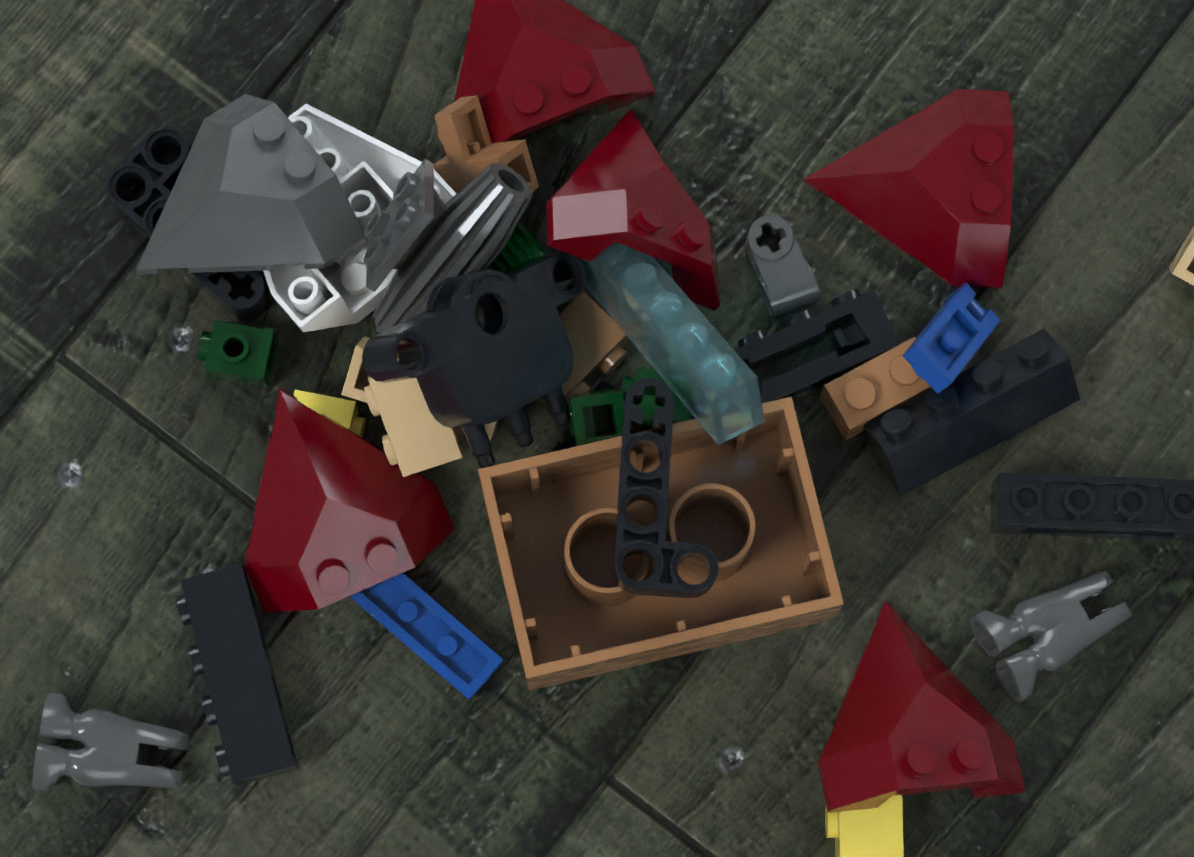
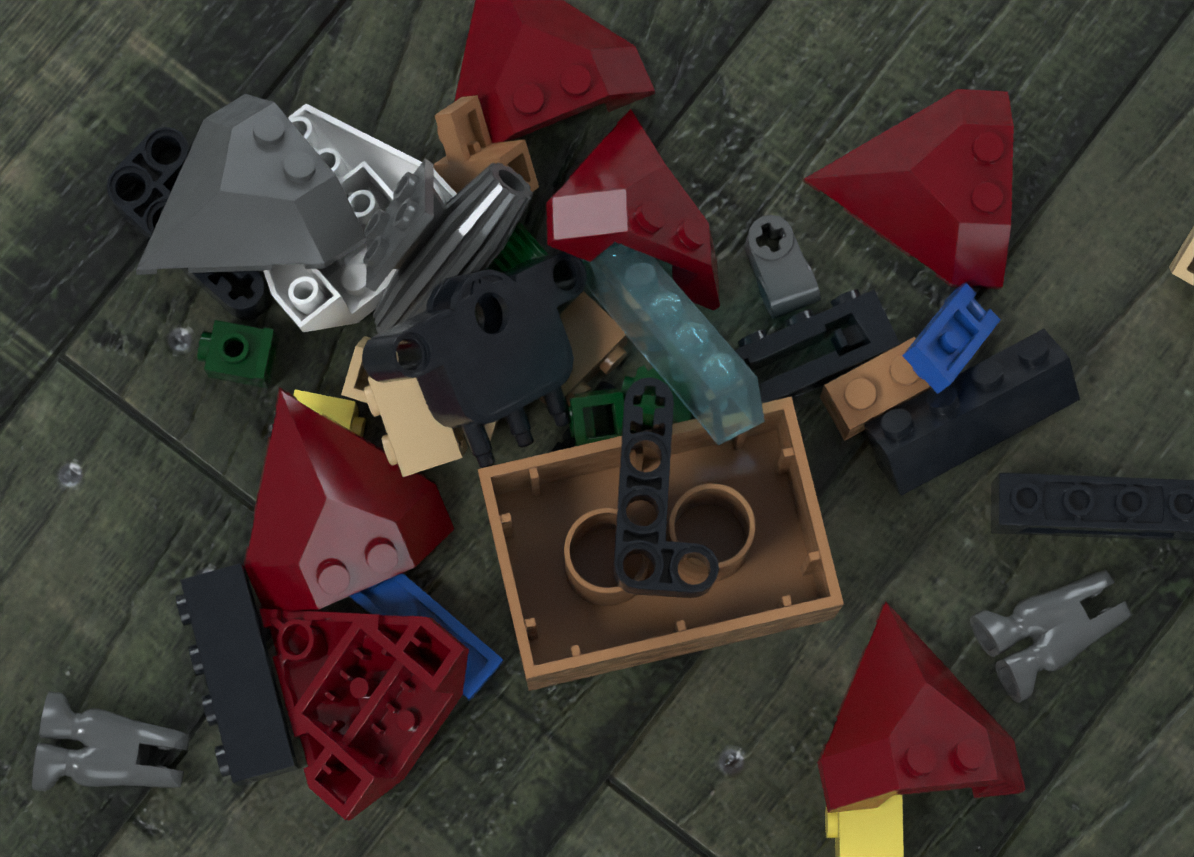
(363, 696): none -> dark red wedge

